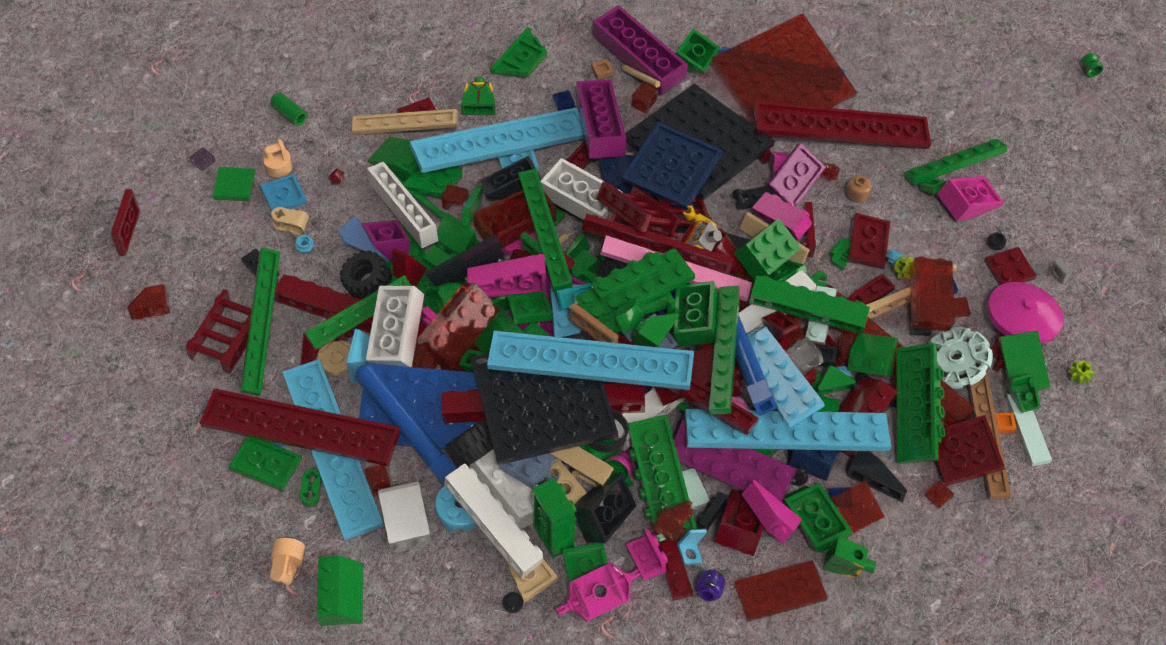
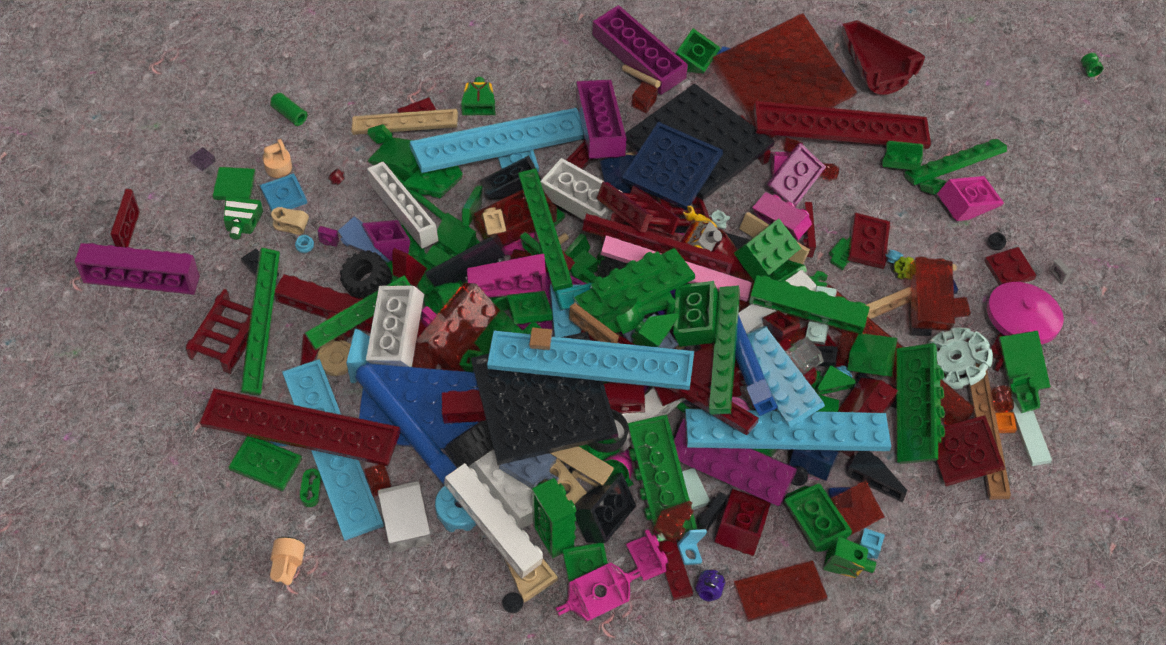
(137, 268): none -> magenta brick
(150, 302): clear red slope -> none
(241, 215): none -> green torso
(328, 236): none -> magenta plate
(339, 591): green slope -> none
(379, 134): none -> green plate
(454, 195): clear red panel -> none
(493, 221): none -> tan bracket
(521, 56): green wing -> none
(541, 338): none -> medium nougat tile
(563, 100): clear blue plate -> none
(602, 69): medium nougat plate -> none
(722, 217): none -> light aqua plate
(752, 196): black plate -> none
(771, 512): dark pink slope -> none
(790, 144): none -> clear red slope
(859, 188): medium nougat head -> none
(873, 290): dark red hinge -> none
(873, 542): none -> medium azure bracket
(881, 59): none -> dark red cone
(903, 155): none -> green bracket
(939, 494): clear red plate -> none
(1003, 402): none -> clear red wheel
(1081, 372): lime gear -> none

